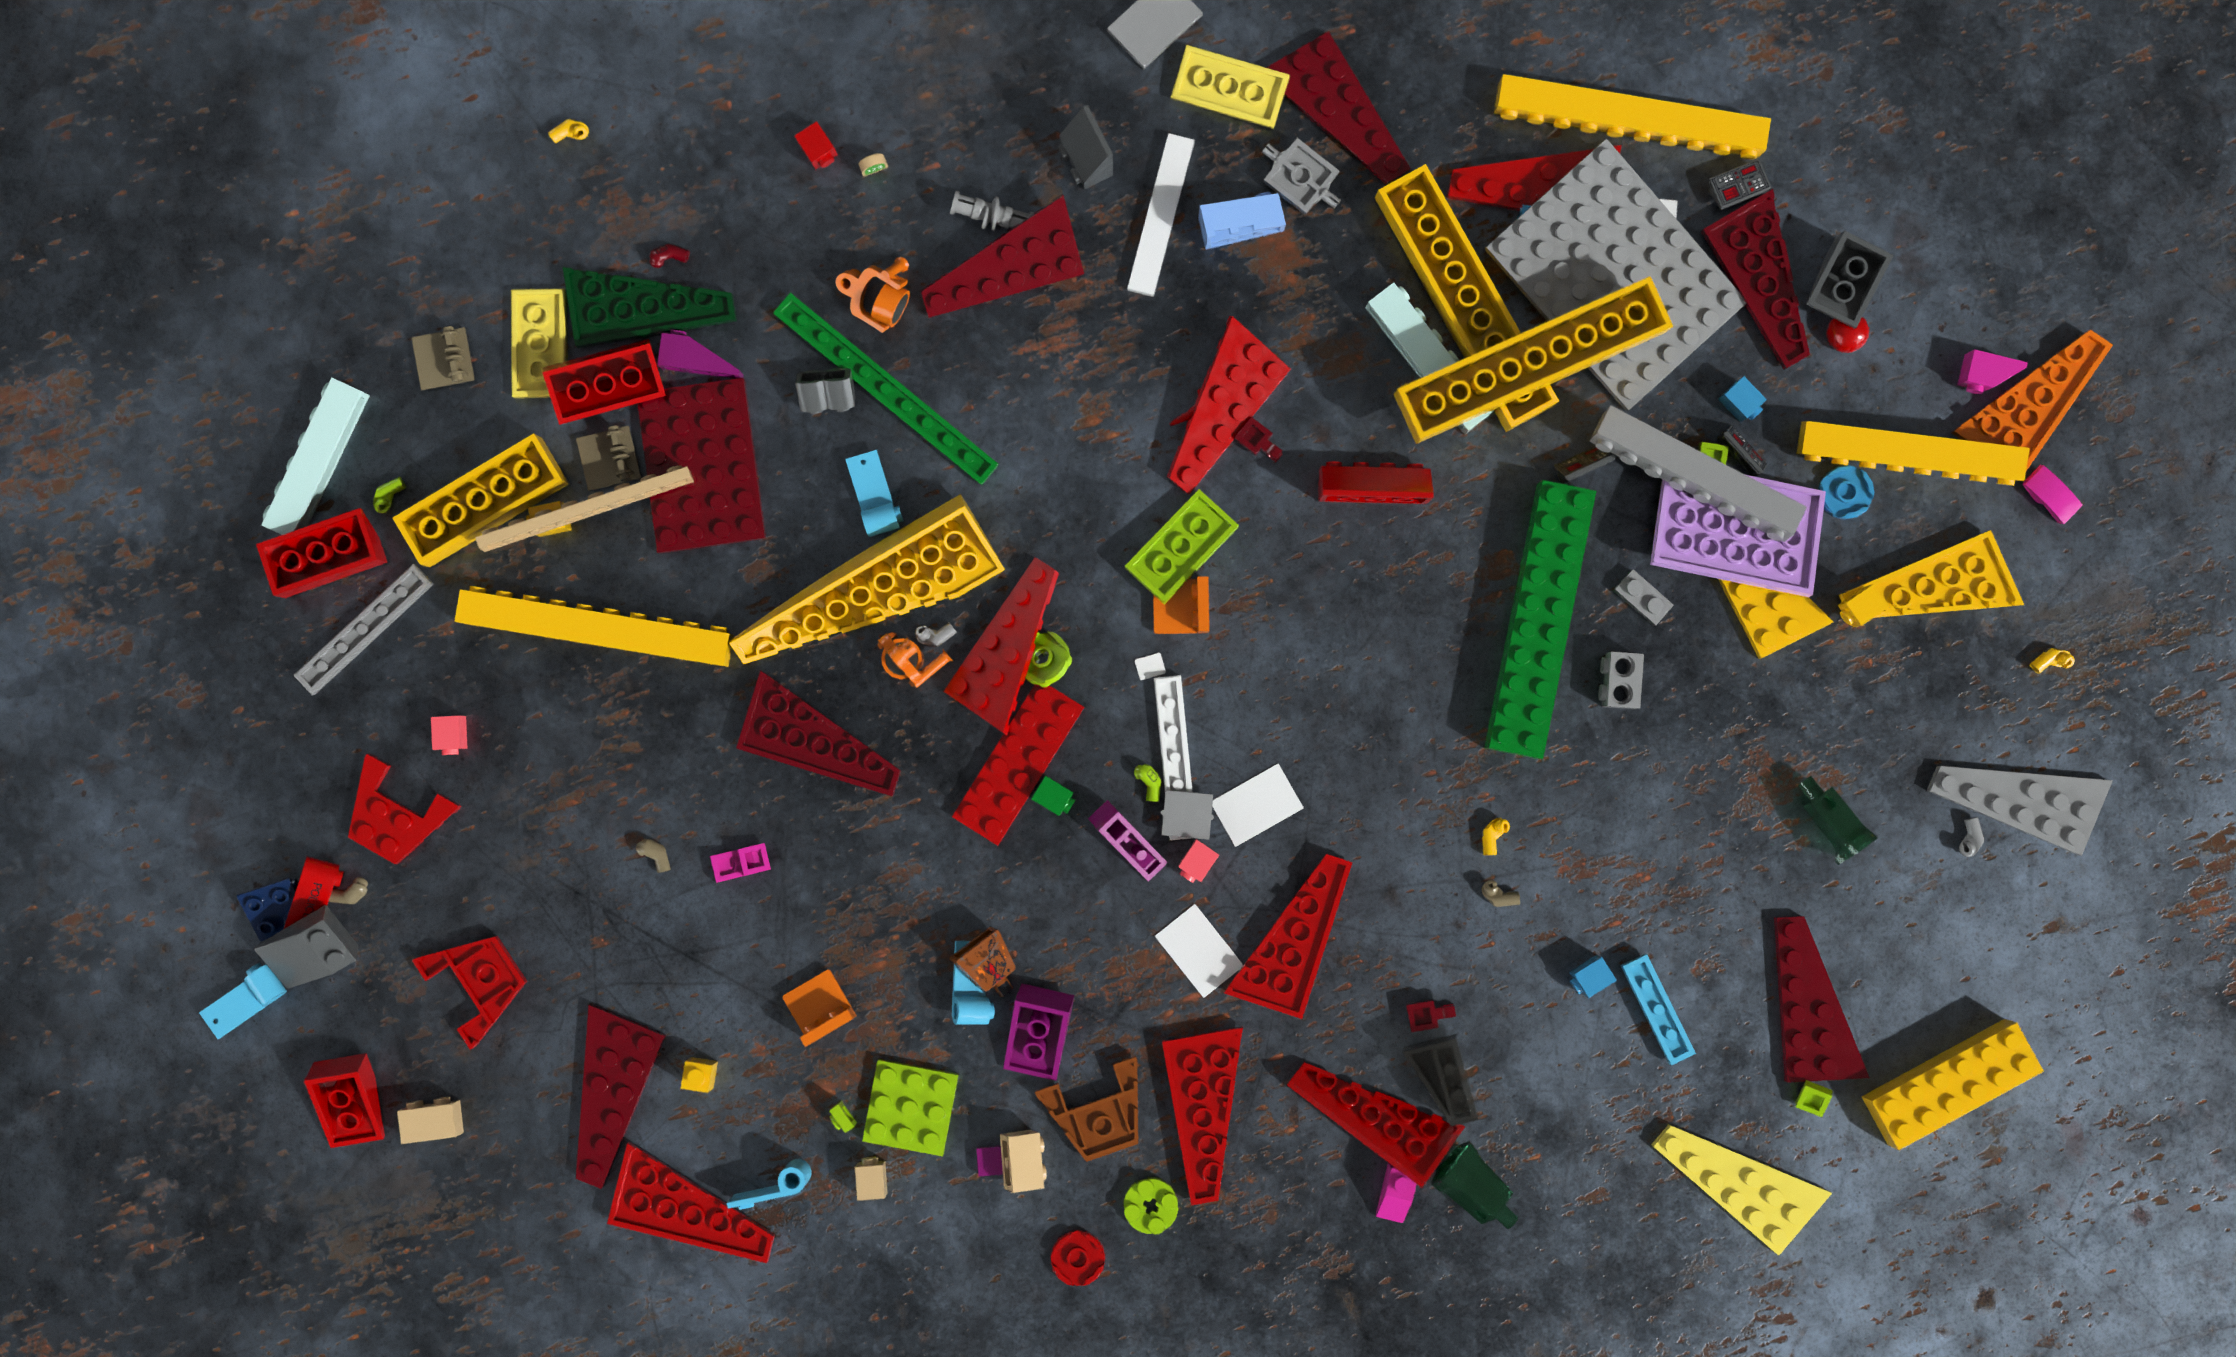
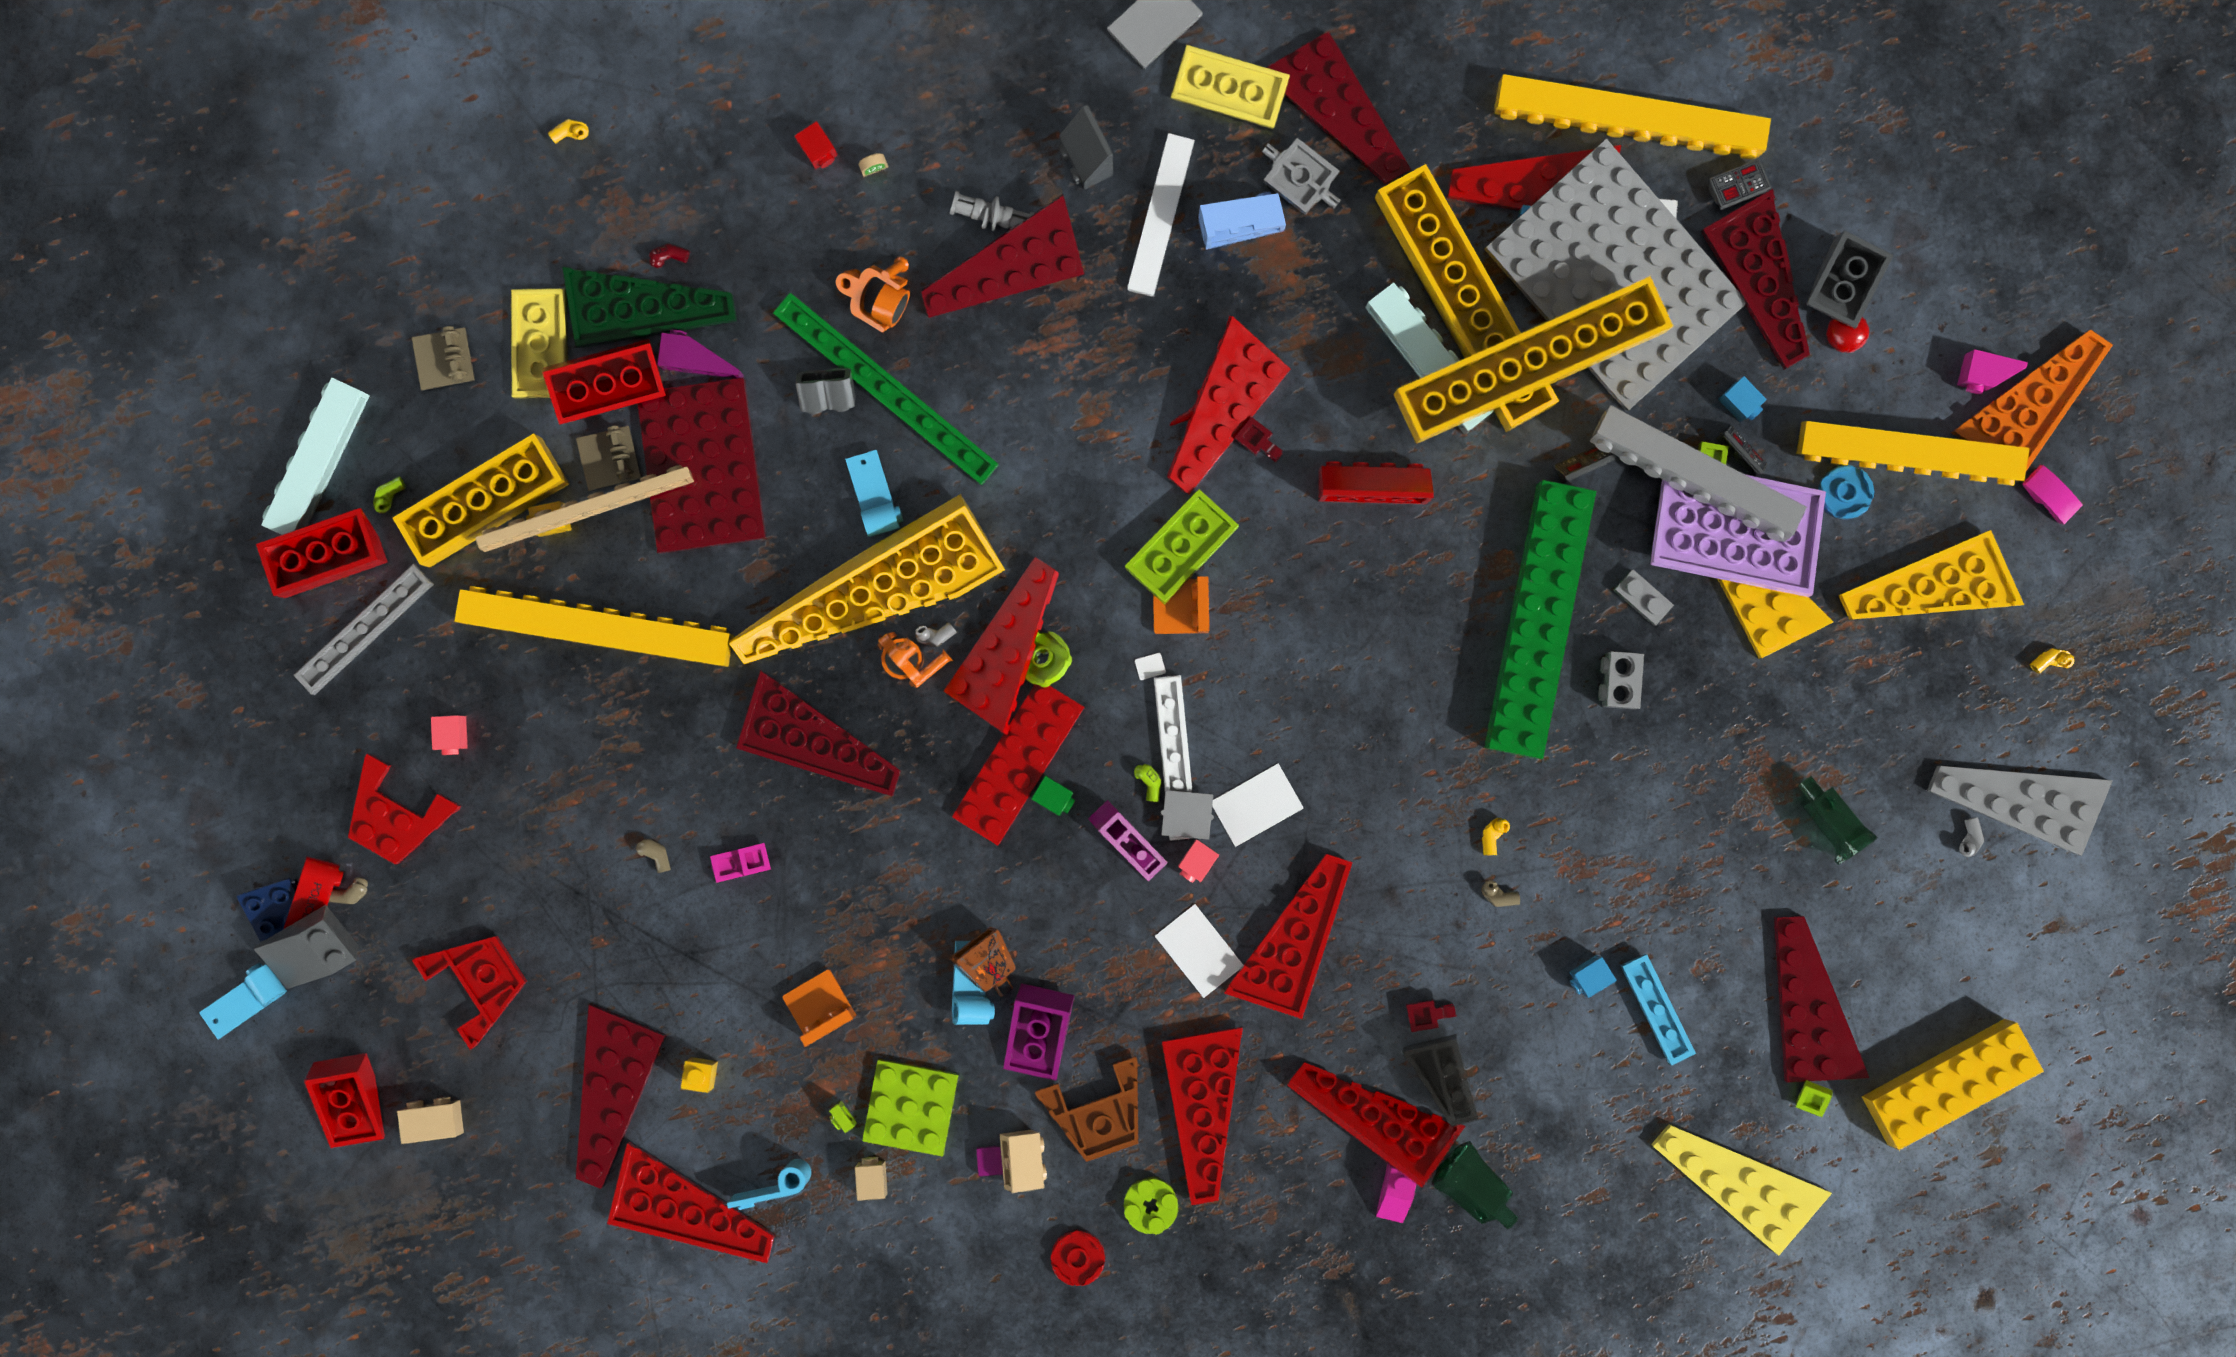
(1862, 606): yellow brick -> none

